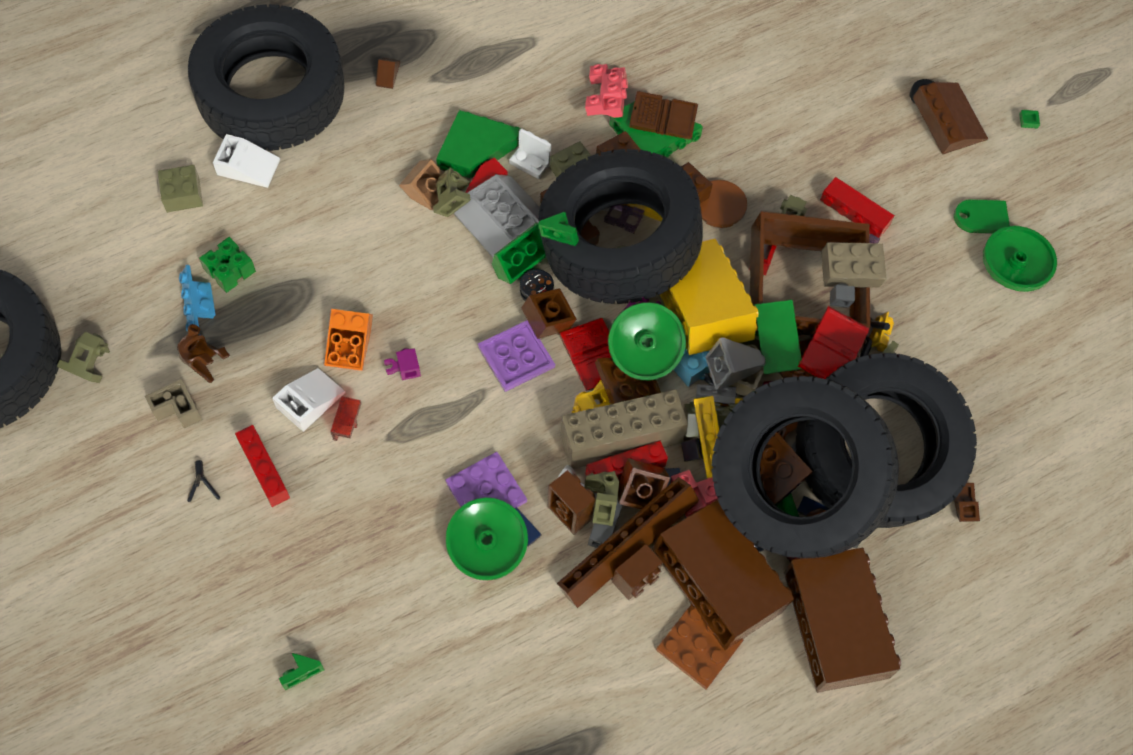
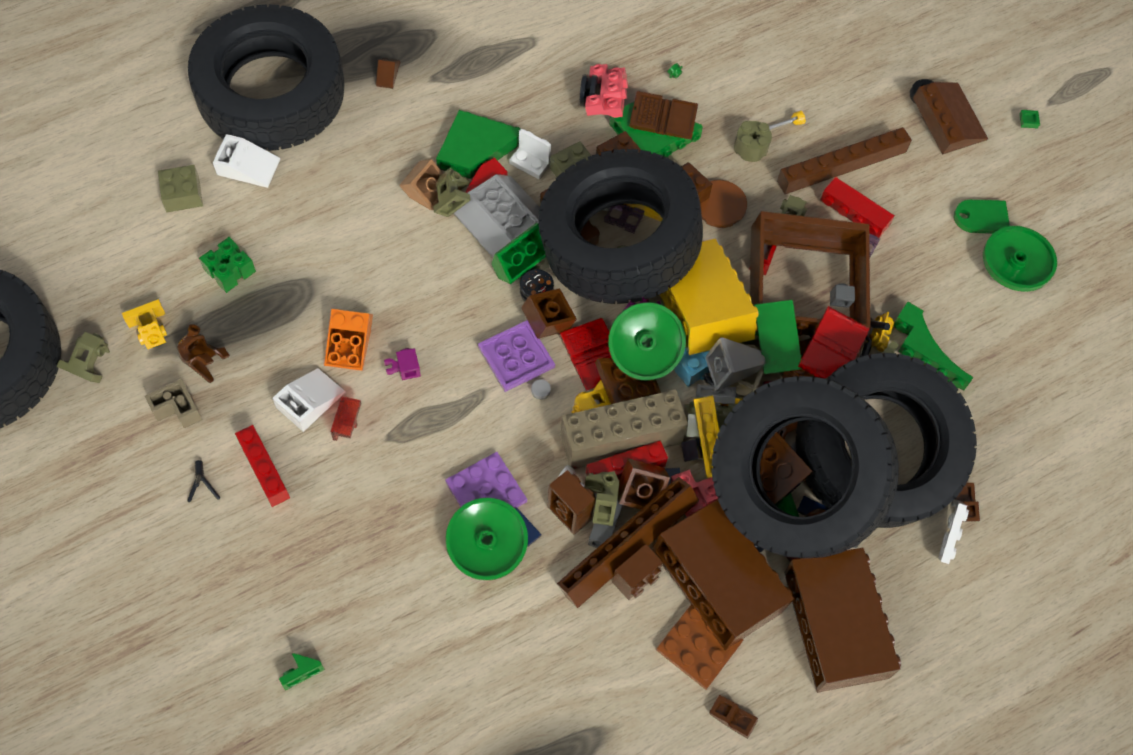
(148, 326): none -> yellow tile
(197, 298): dark azure bracket -> none
(540, 389): none -> light grey tile
(558, 229): green slope -> none
(587, 88): none -> black head
(675, 71): none -> green plate
(733, 717): none -> reddish brown slope
(753, 140): none -> olive brick
(797, 118): none -> hinge
(843, 160): none -> reddish brown brick
(853, 264): dark tan brick -> none
(923, 346): none -> green arch
(954, 523): none -> white wing

